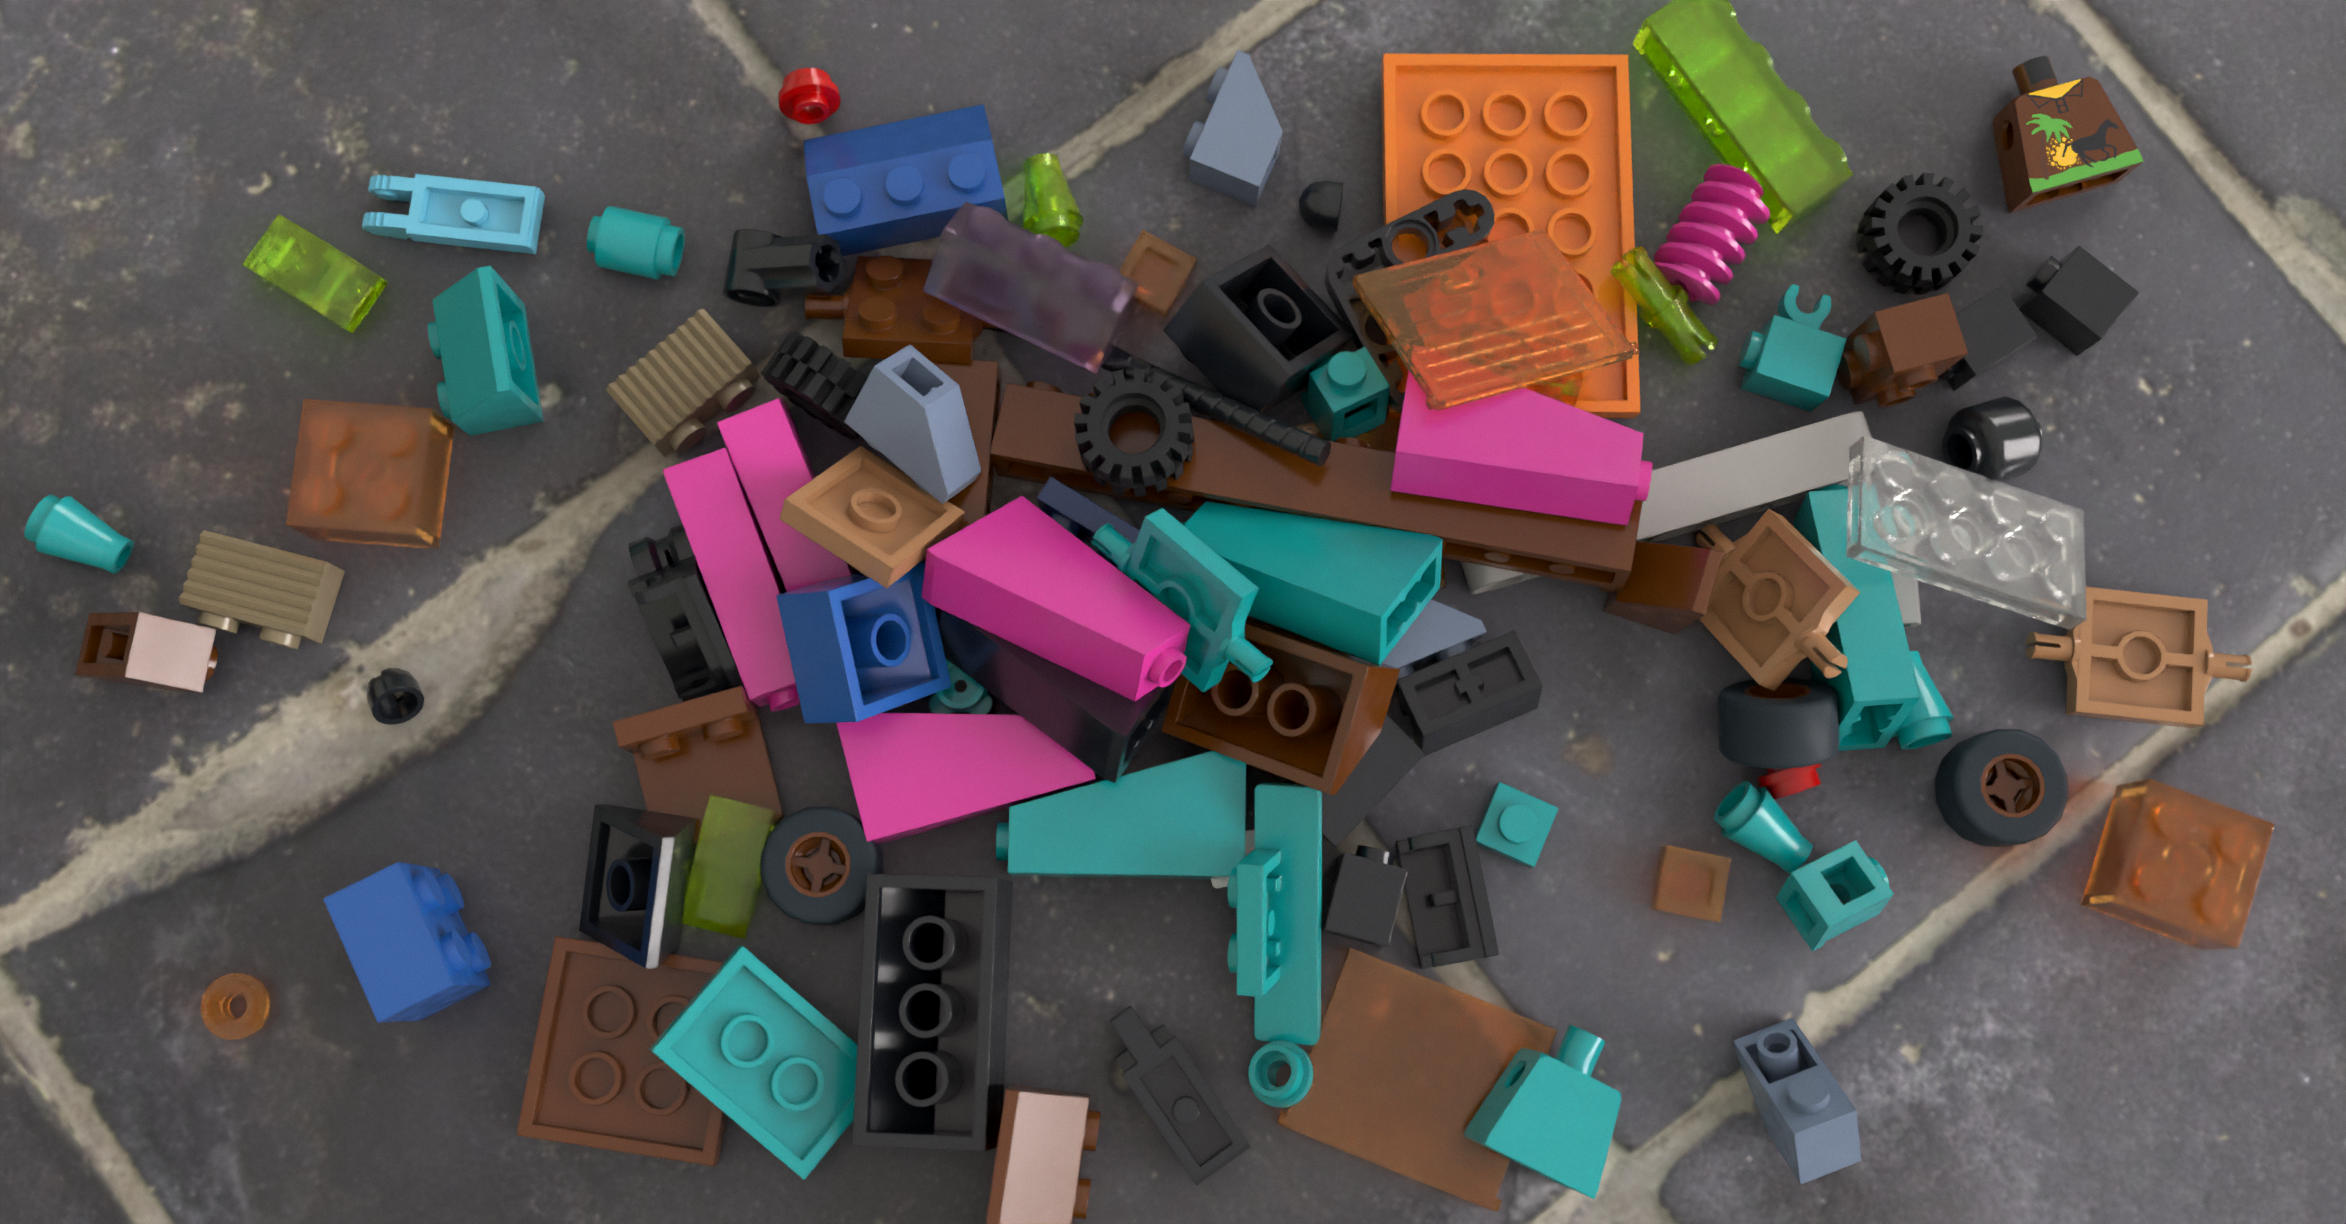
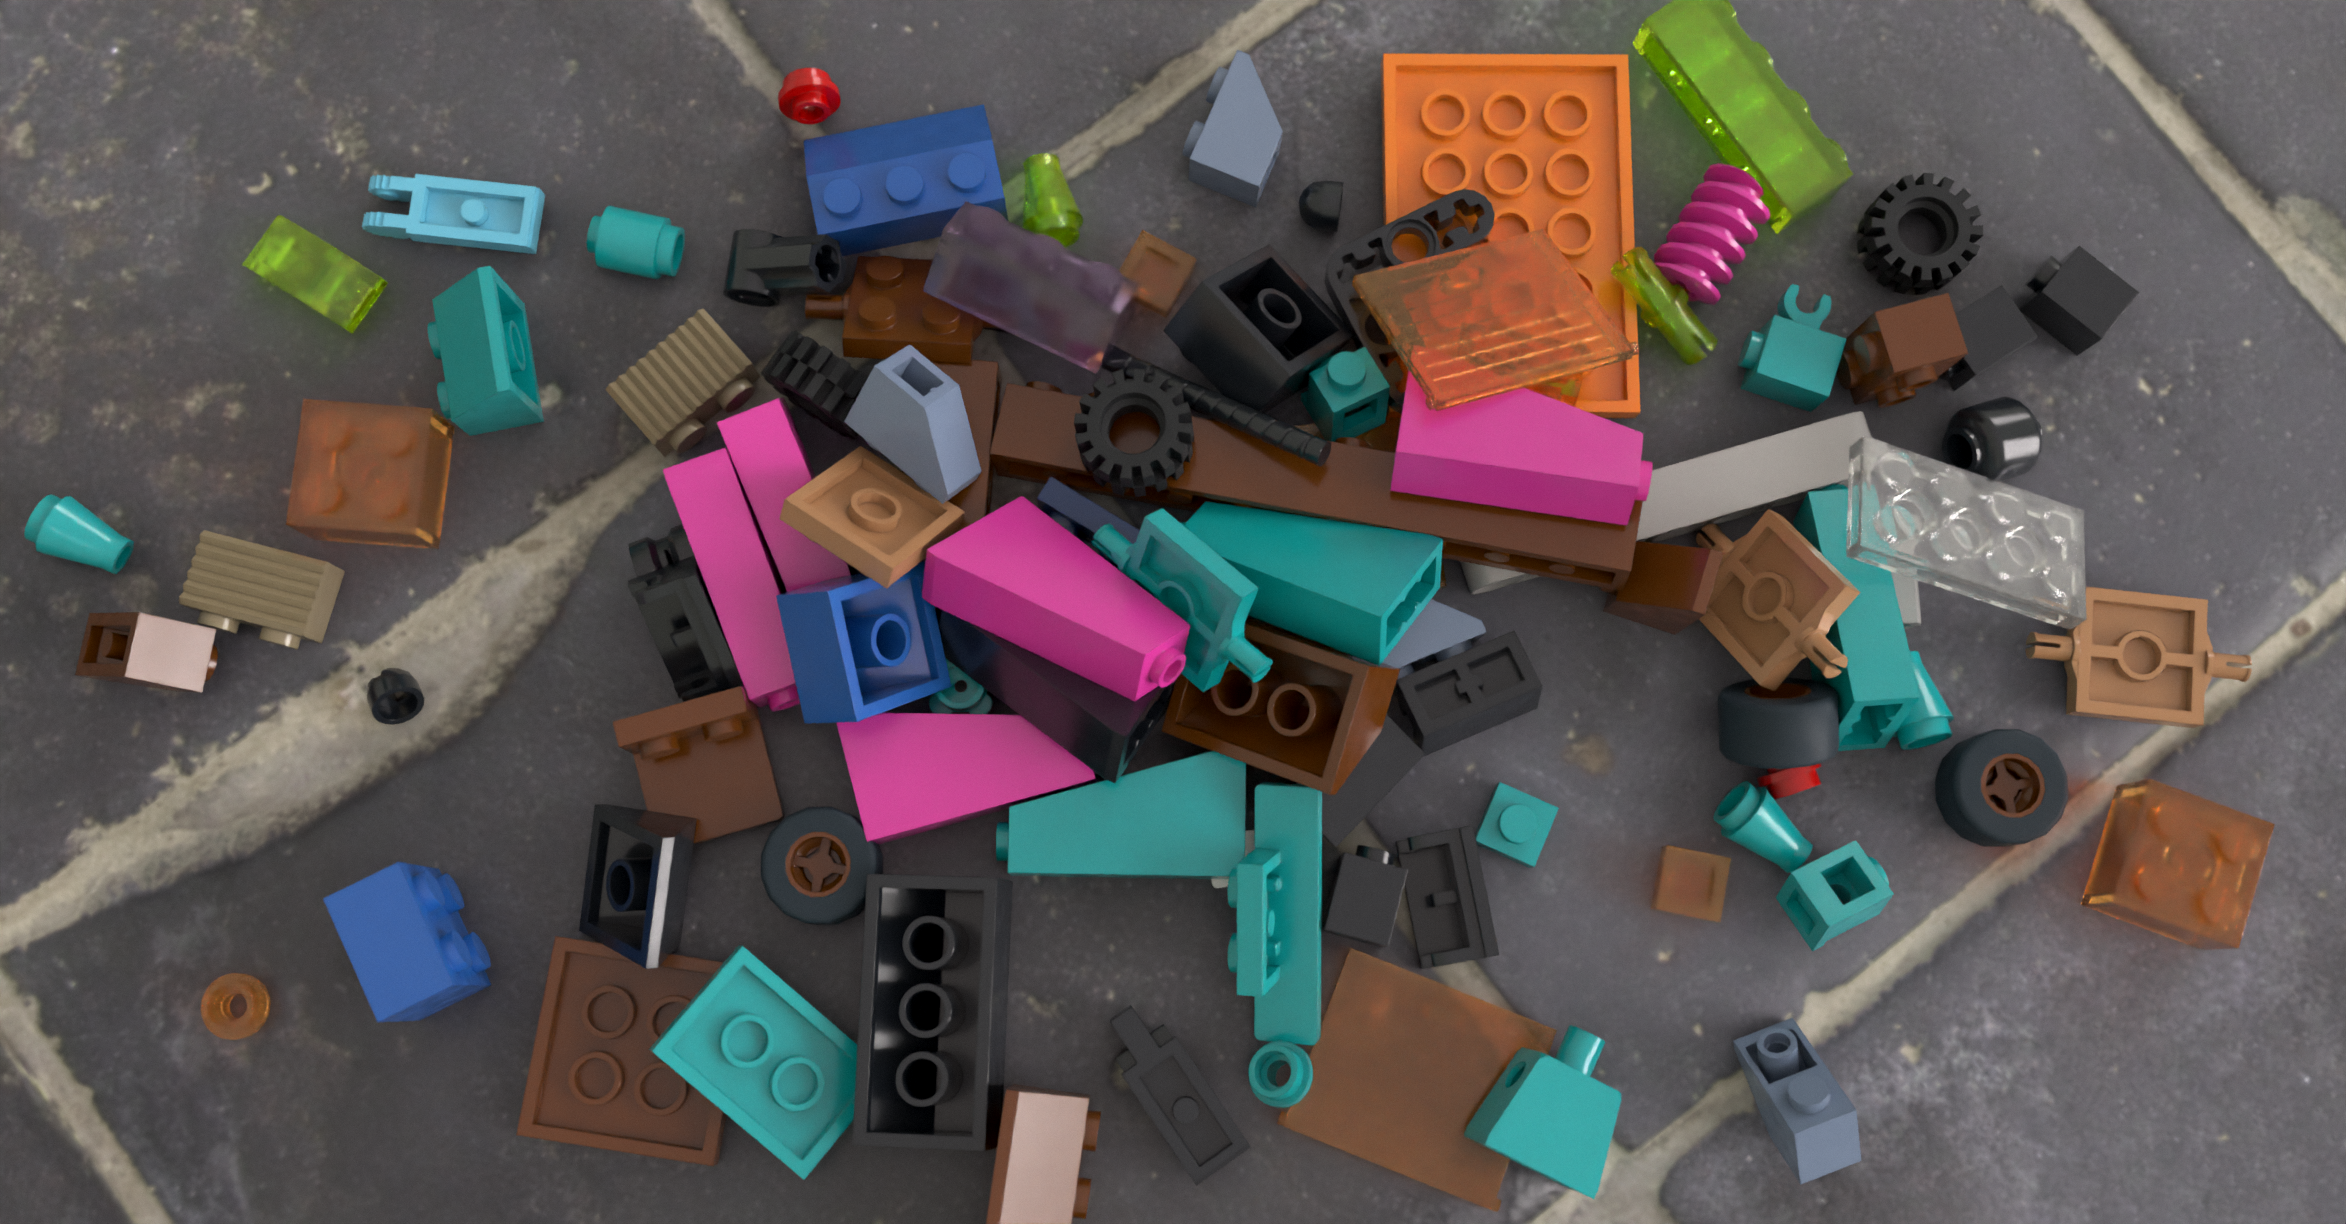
(727, 867): clear neon green slope -> none
(2059, 138): reddish brown torso -> none

